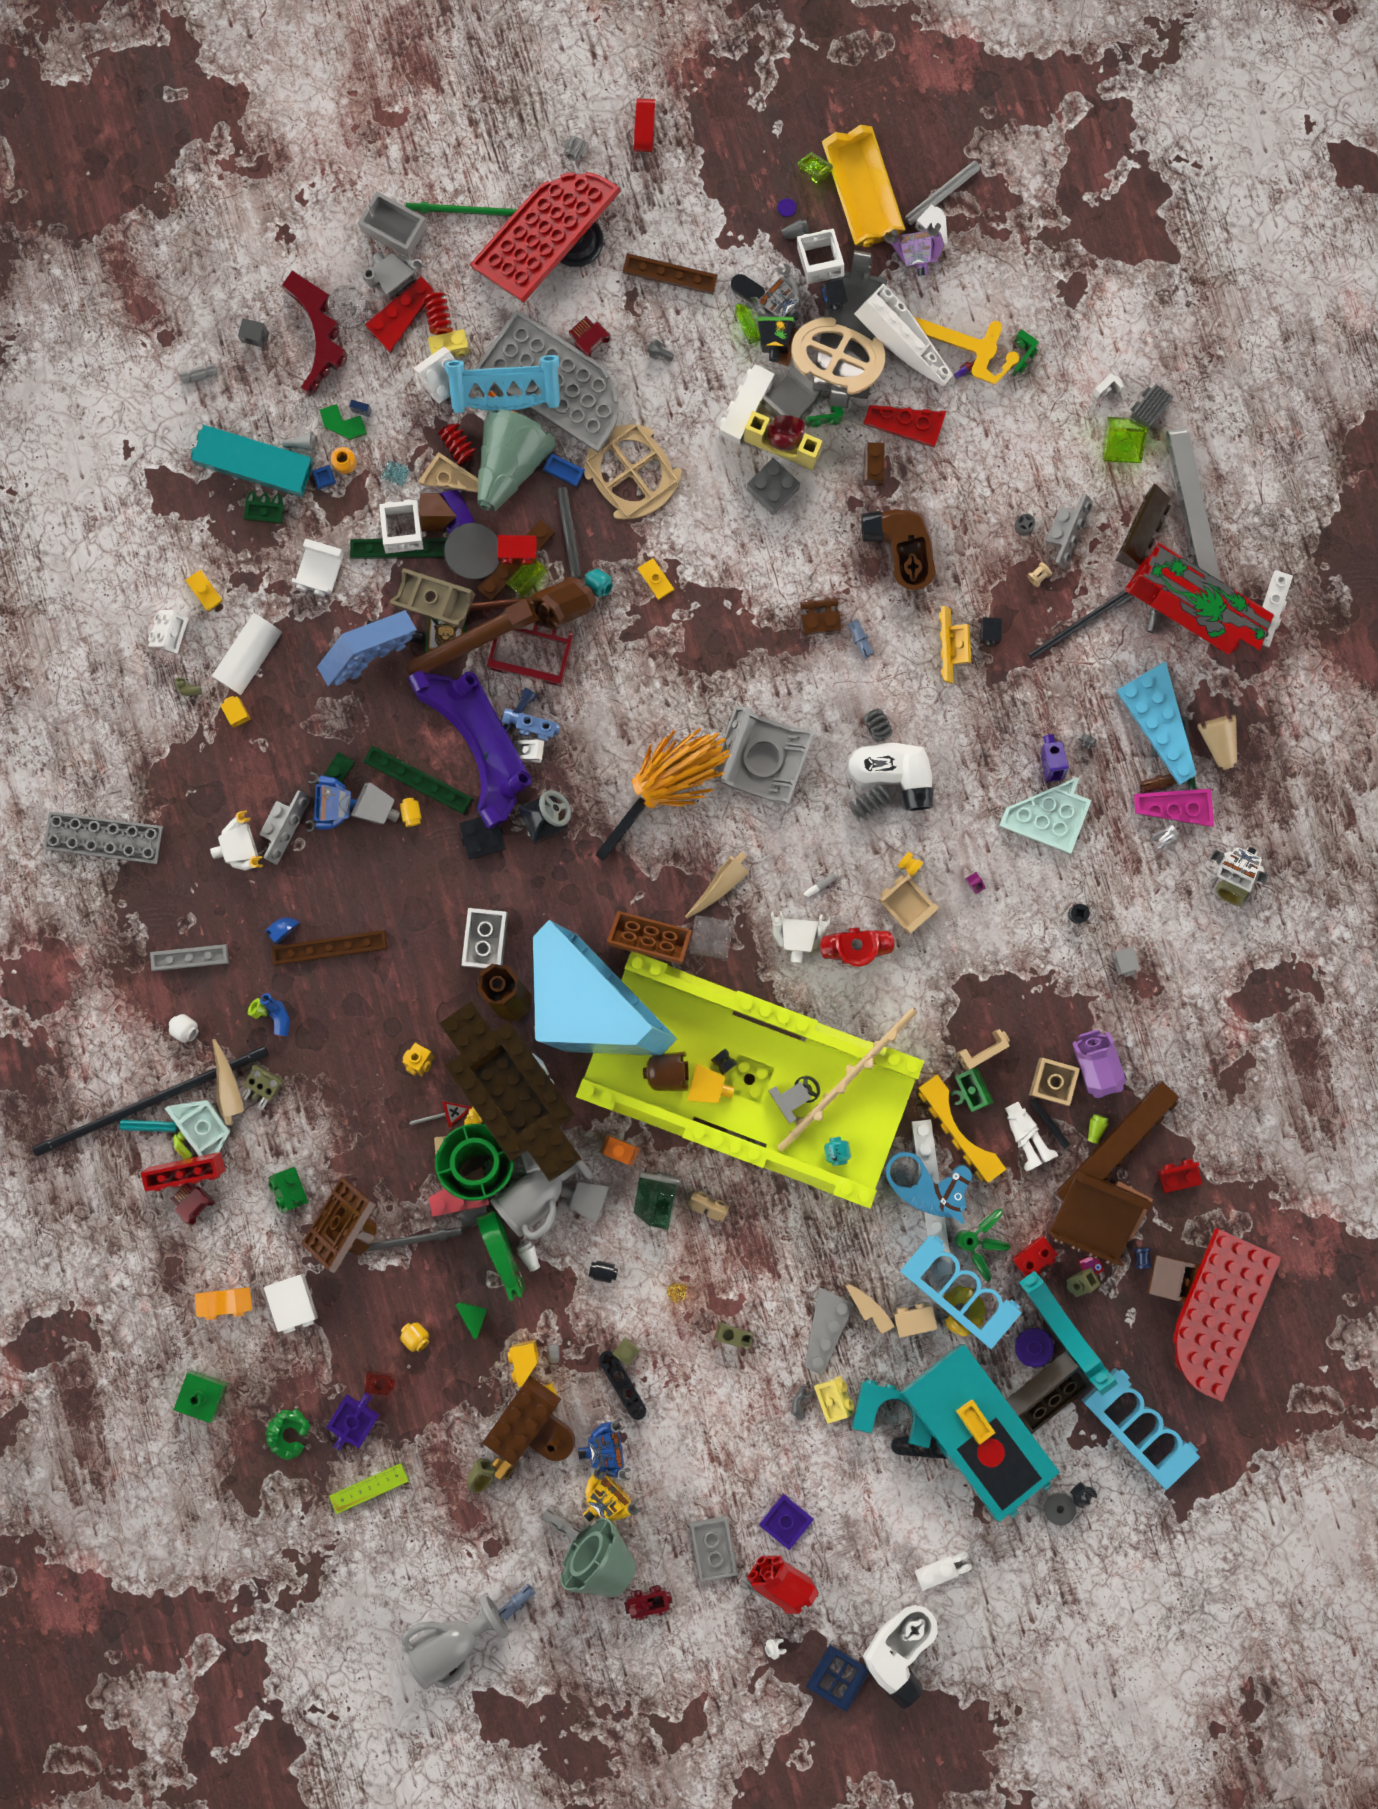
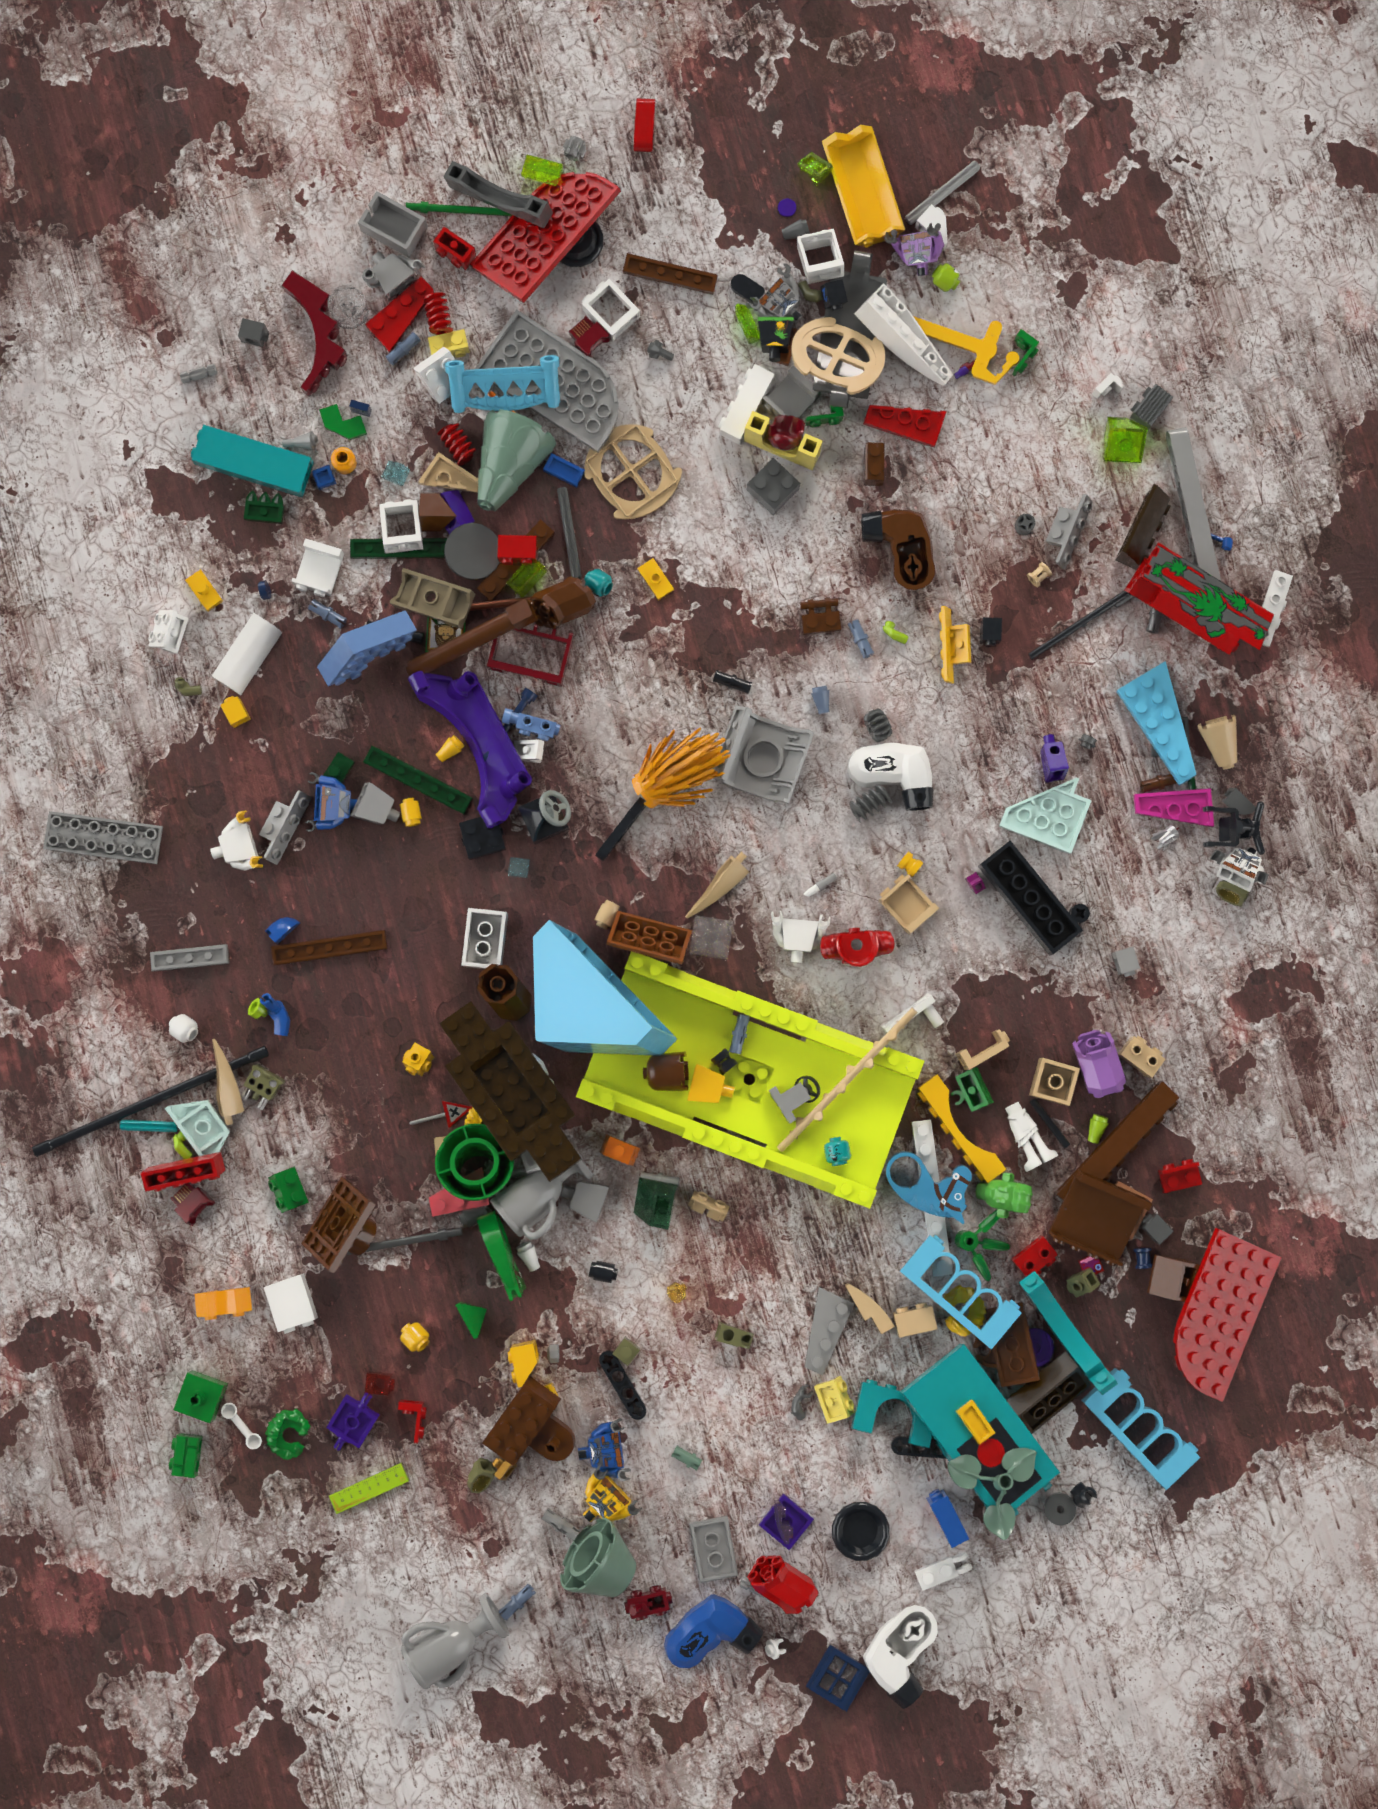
(186, 1455): none -> green brick
(229, 1411): none -> white bar
(264, 590): none -> dark blue tile
(327, 613): none -> sand blue pin
(402, 348): none -> sand blue pin
(409, 1407): none -> red bracket
(450, 748): none -> yellow cone
(454, 248): none -> red brick
(518, 867): none -> clear light blue slope
(522, 206): none -> dark grey arch
(542, 170): none -> clear neon green panel
(606, 914): none -> tan brick
(624, 322): none -> white window
(687, 1458): none -> sand green pin
(706, 1627): none -> blue piece
(732, 681): none -> black pin
(739, 1034): none -> sand blue pin
(784, 1527): none -> clear purple slope
(810, 294): none -> olive arm
(821, 699): none -> sand blue cone
(860, 1531): none -> black piece
(894, 634): none -> lime arm
(923, 1004): none -> white piece
(945, 277): none -> lime head
(947, 1517): none -> blue brick
(1005, 1195): none -> bright green piece
(1012, 1353): none -> reddish brown plate
(1019, 1466): none -> sand green plant
(1030, 898): none -> black brick
(1142, 1056): none -> tan brick
(1156, 1228): none -> dark grey brick
(1226, 542): none -> blue hand
(1235, 828): none -> black piece
(1237, 800): none -> dark grey brick

